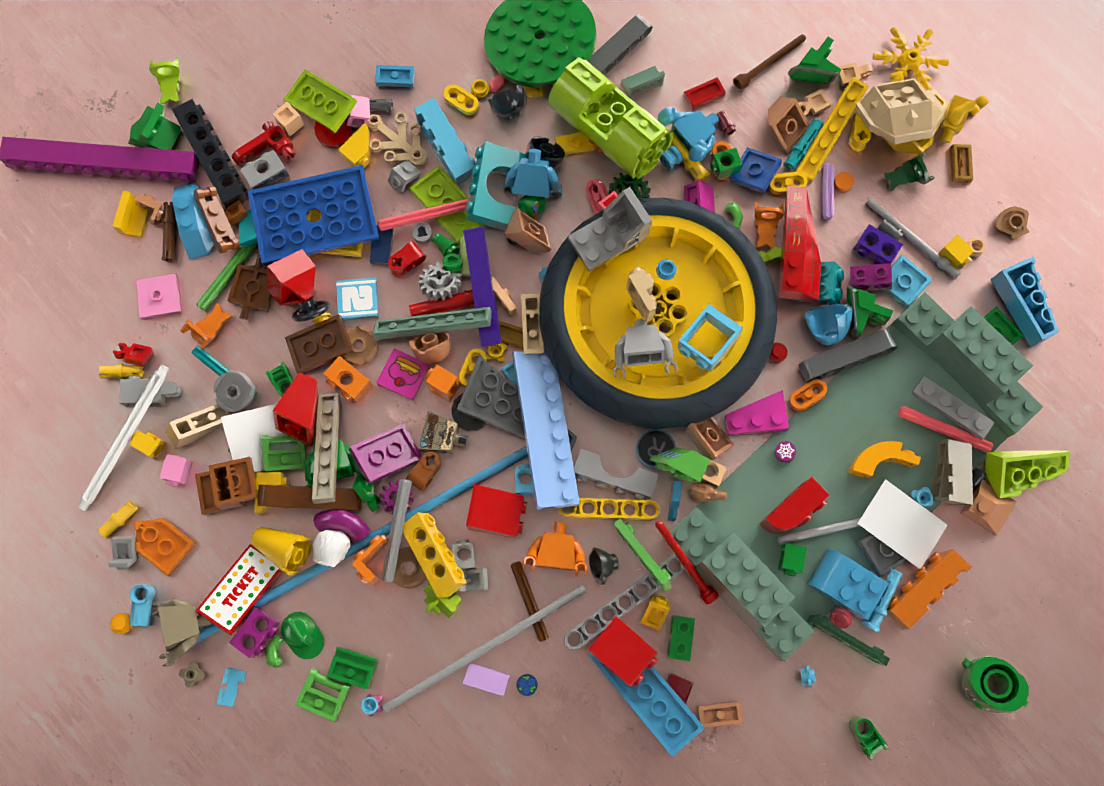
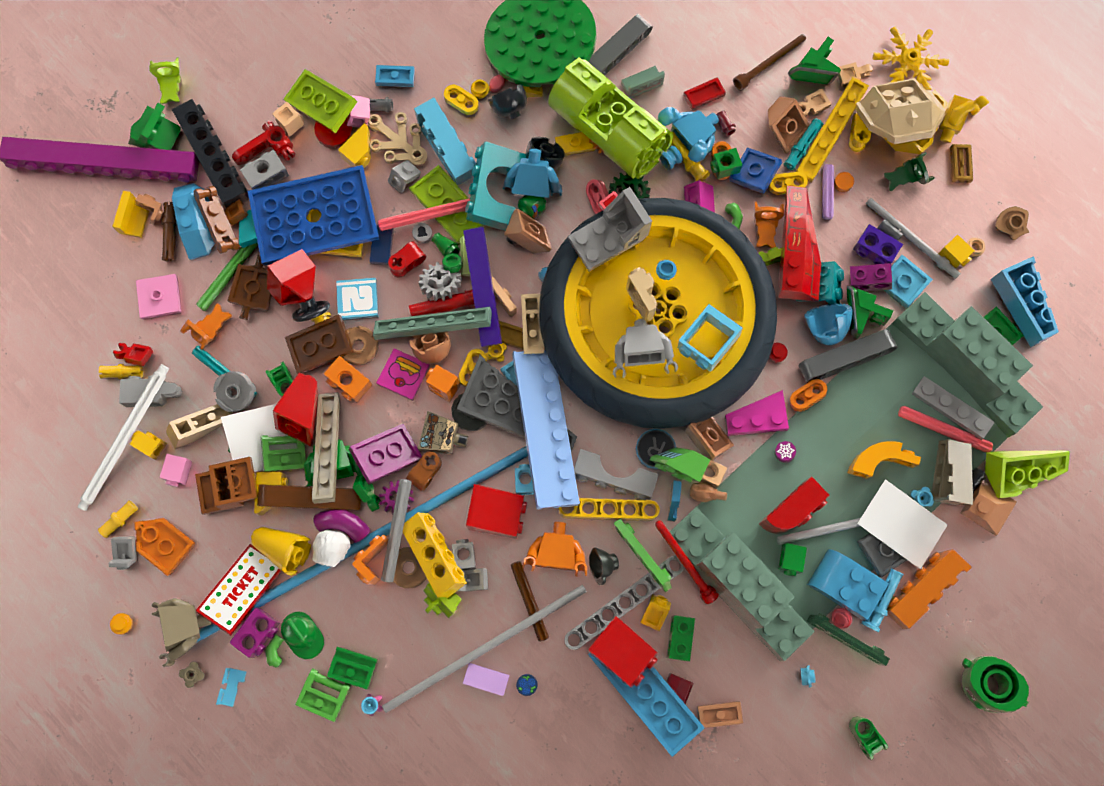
(141, 607): medium azure piece -> none

